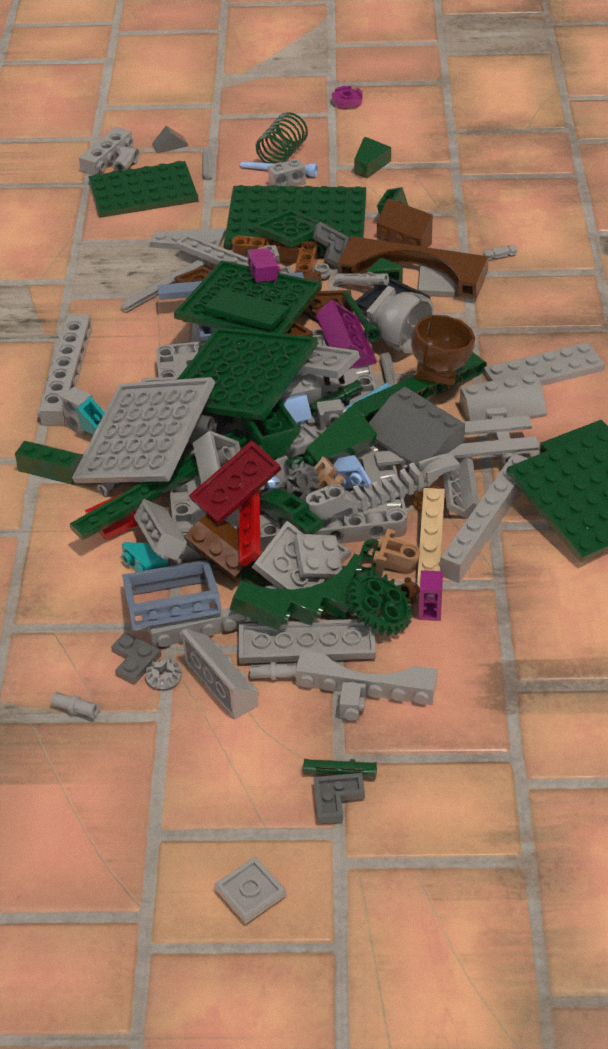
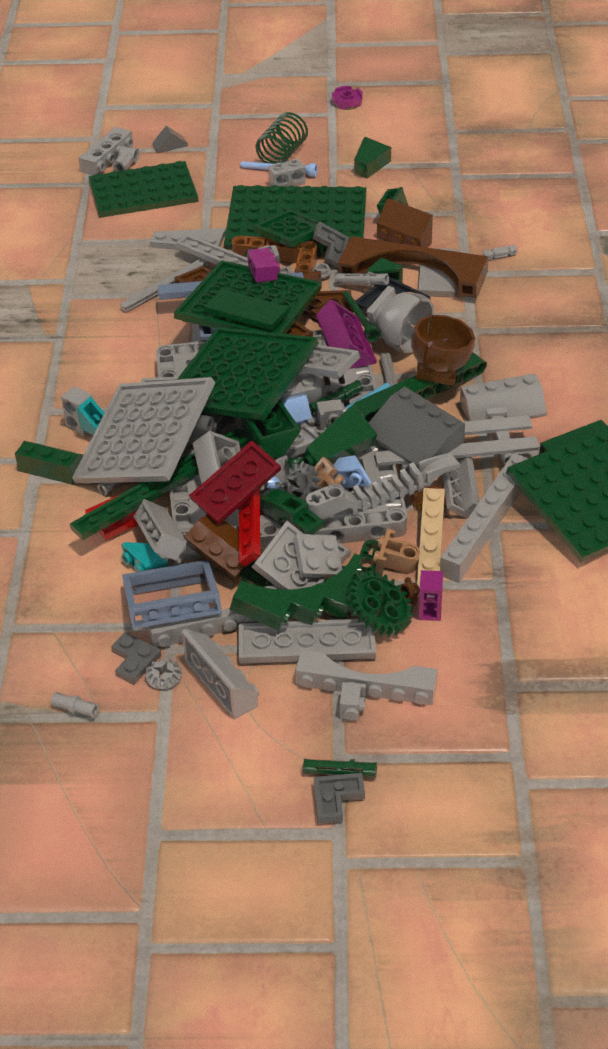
(65, 368): light grey brick -> none
(207, 163): light grey axle -> none
(250, 890): light grey plate -> none
(273, 671): light grey pin -> none
(550, 366): light grey plate -> none

